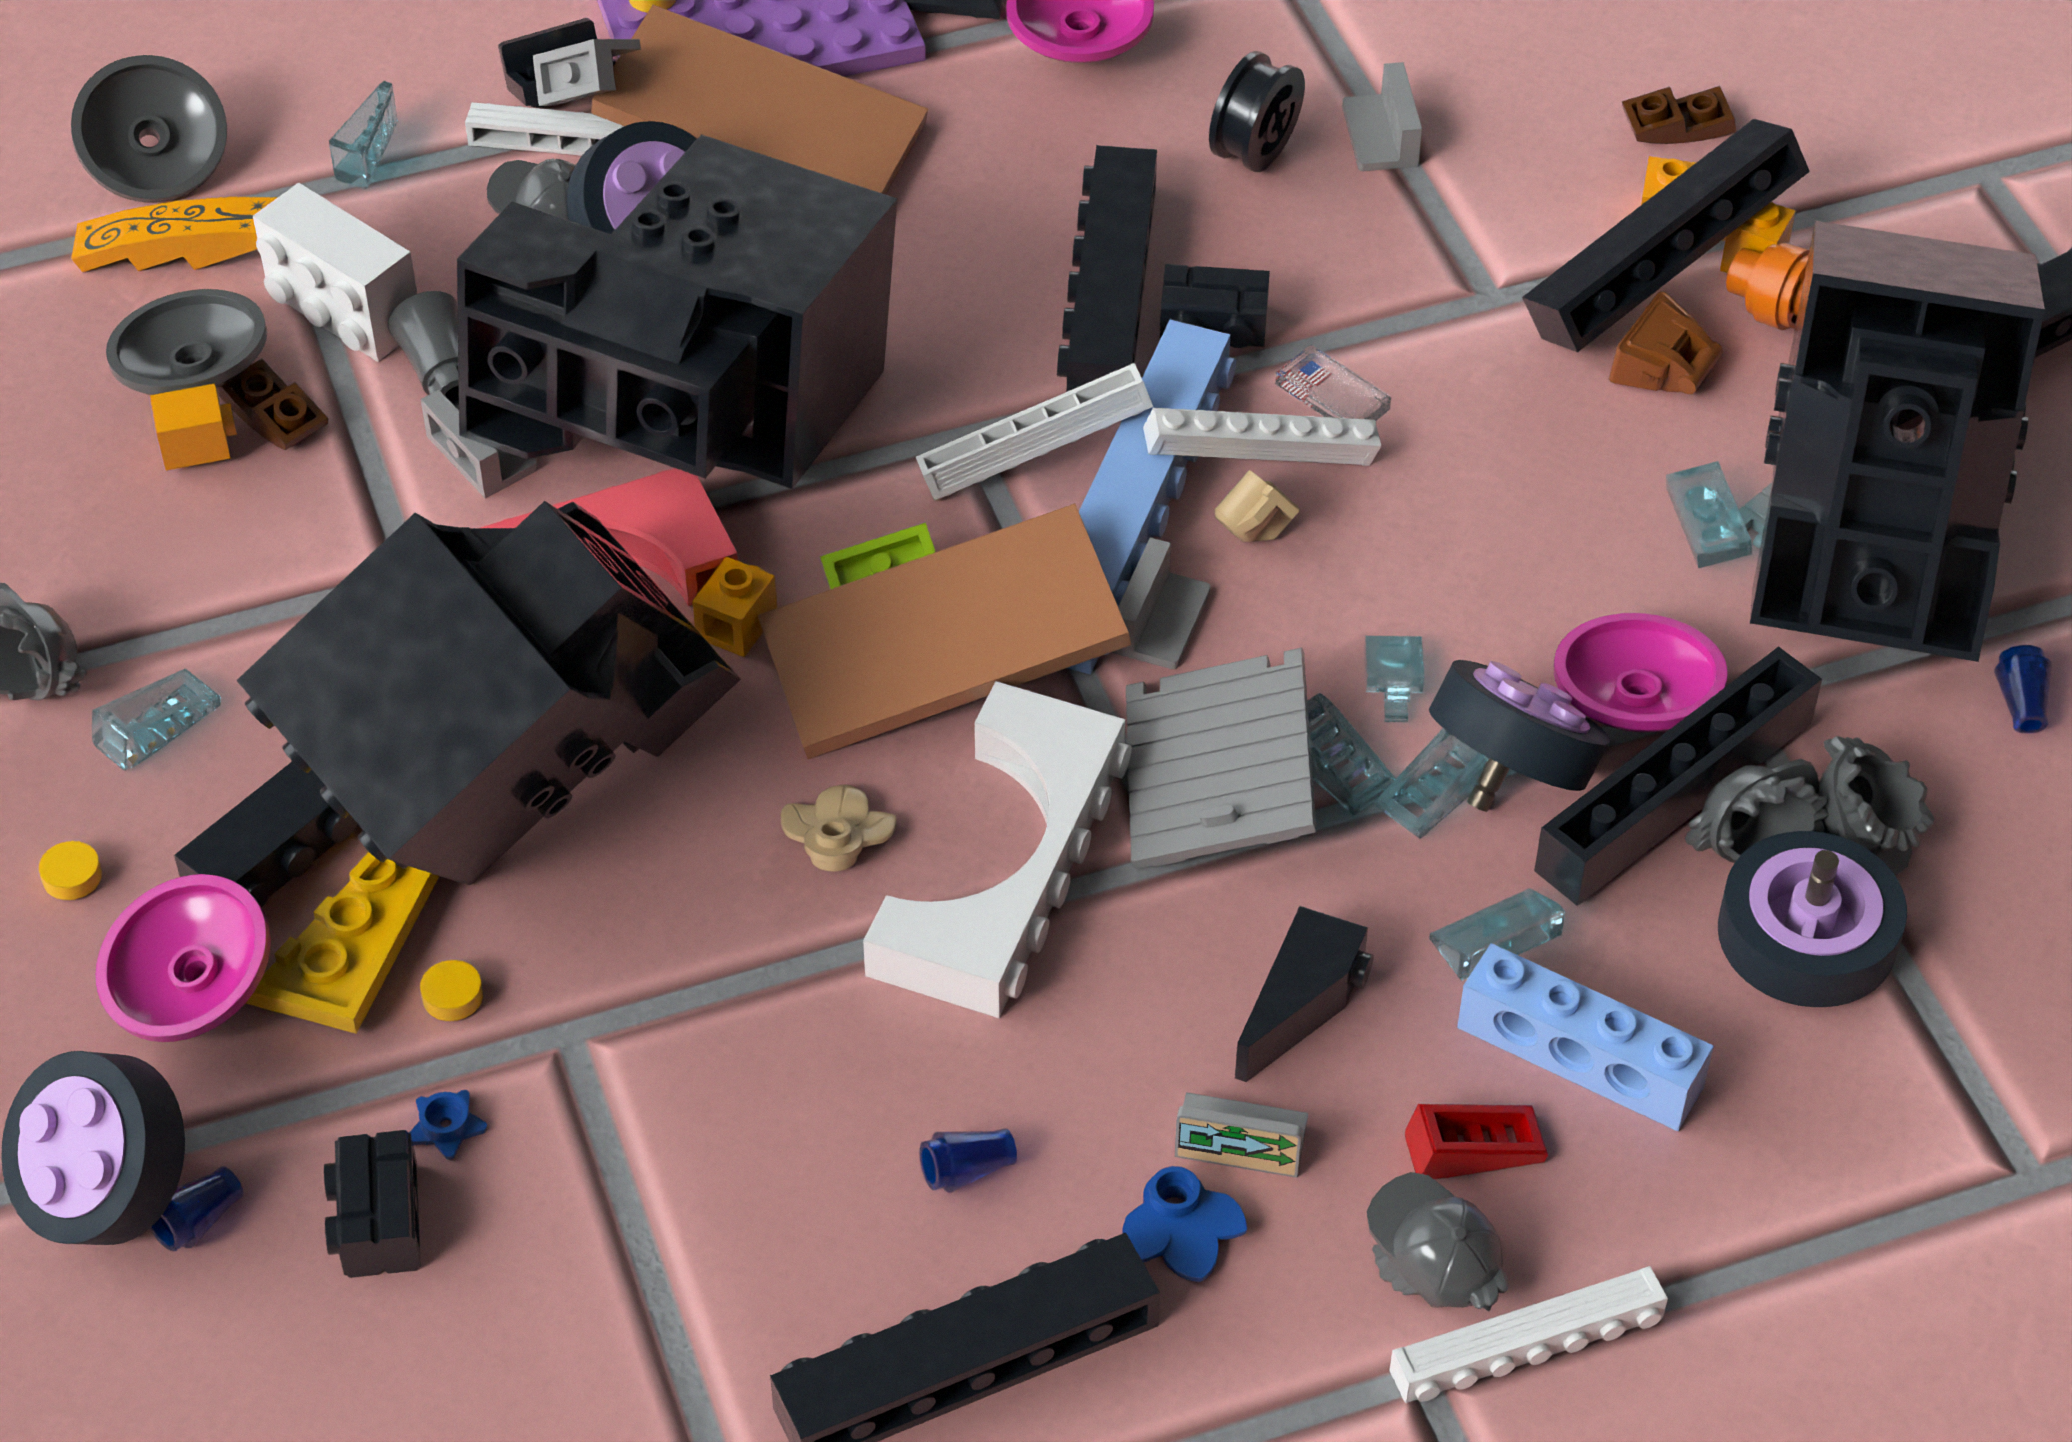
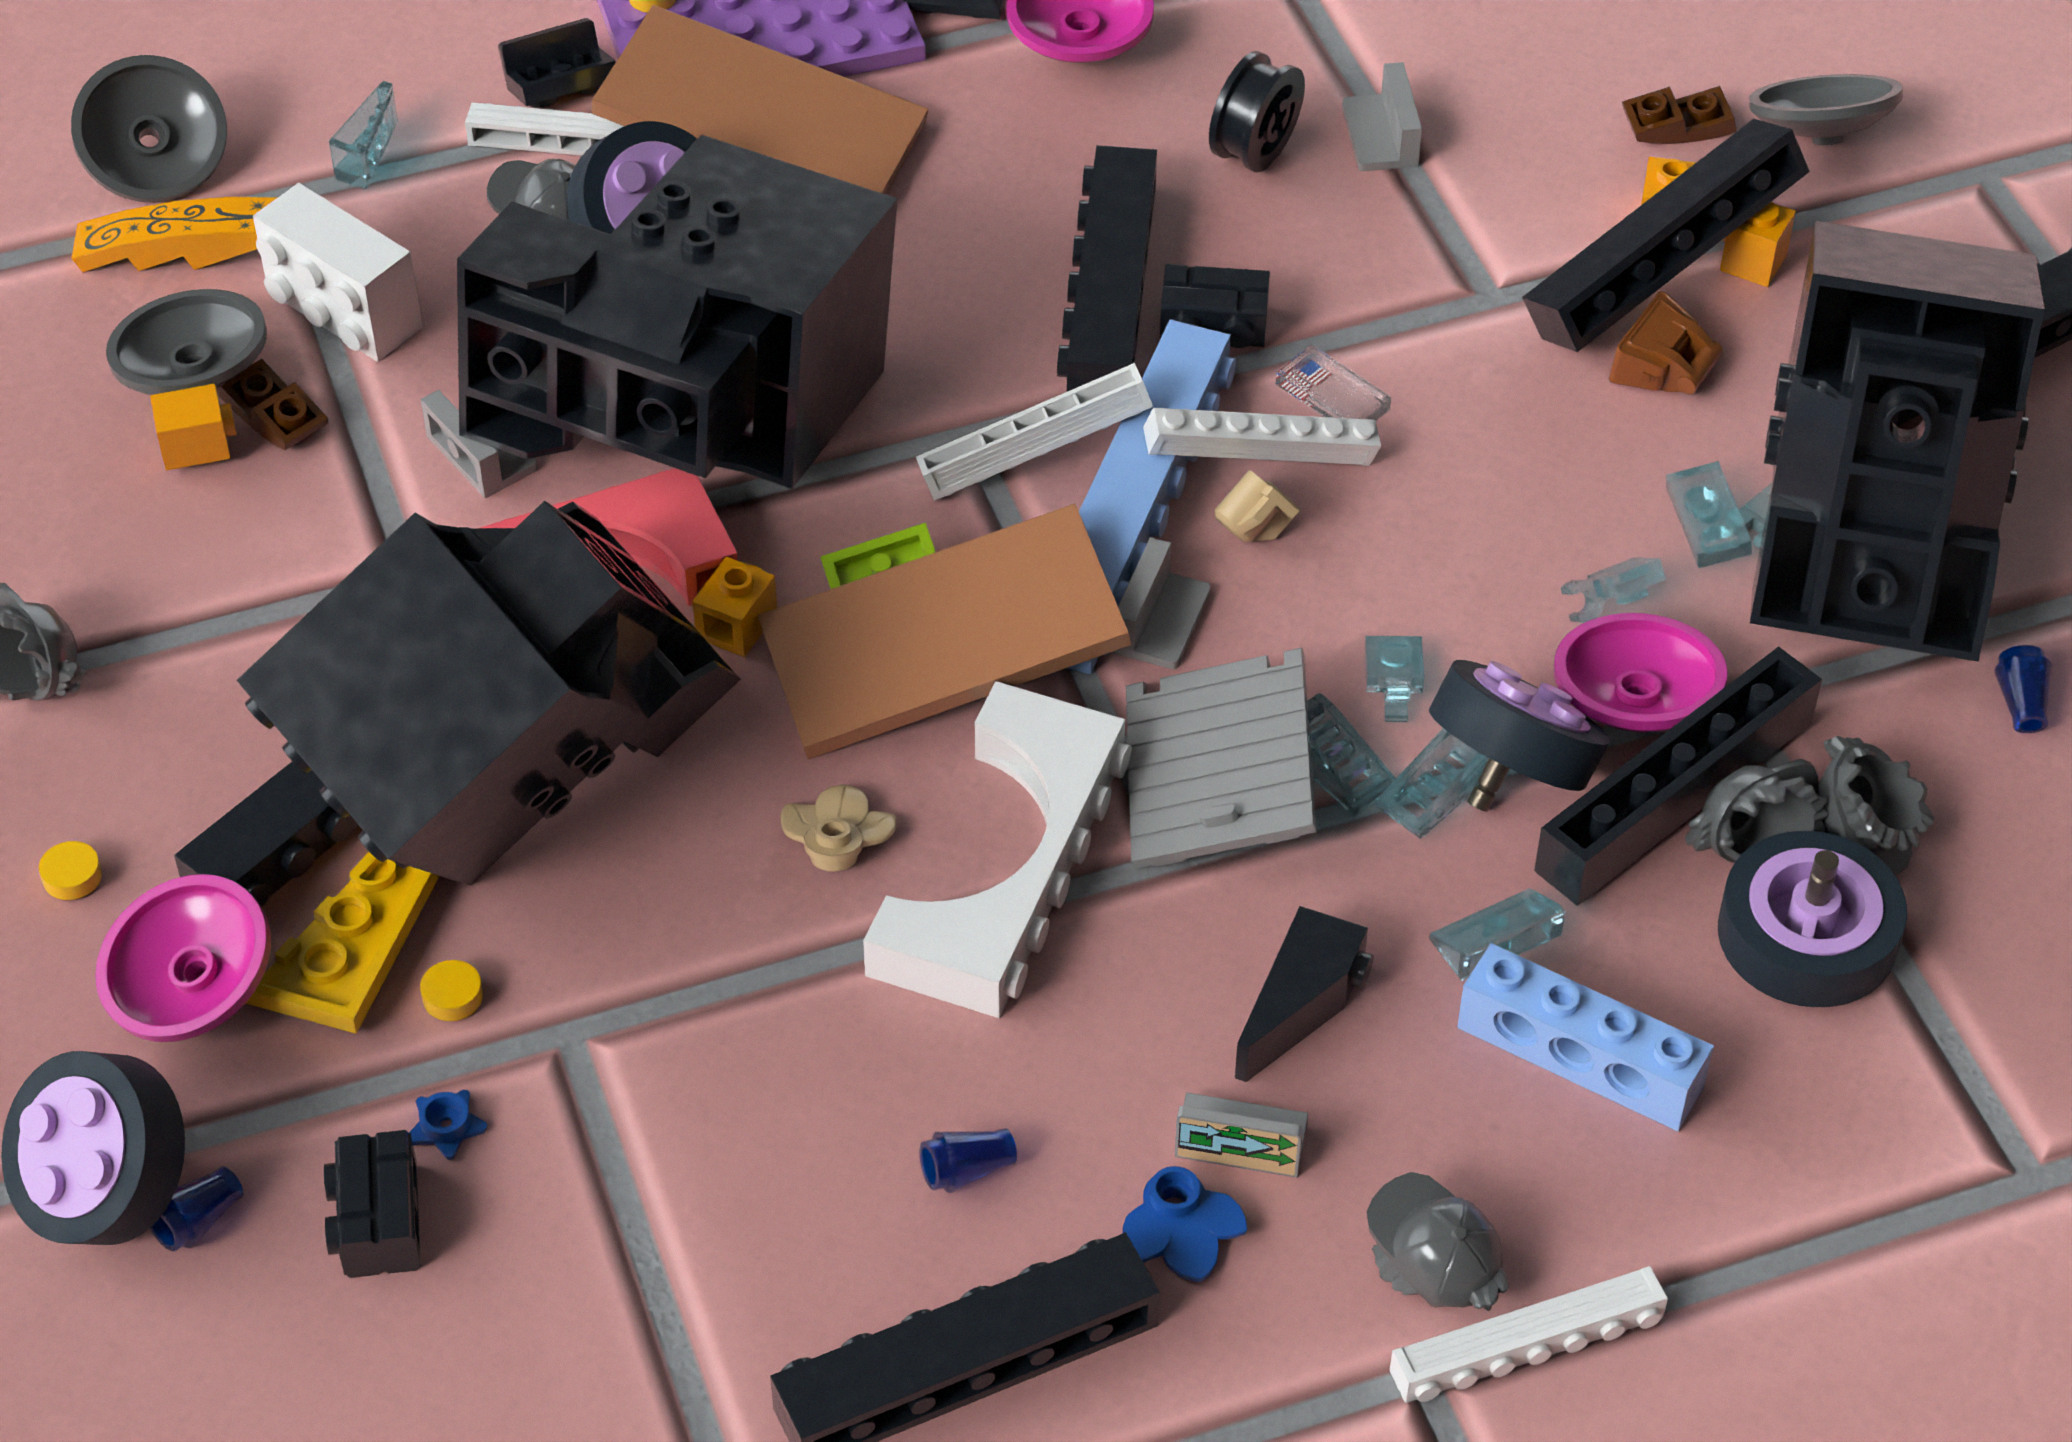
(127, 740): clear light blue slope -> none
(428, 335): dark grey plant -> none
(578, 70): light grey panel -> none
(1438, 1153): red slope -> none
(1622, 581): none -> clear light blue plate
(1770, 282): orange piece -> none
(1827, 104): none -> dark grey dish

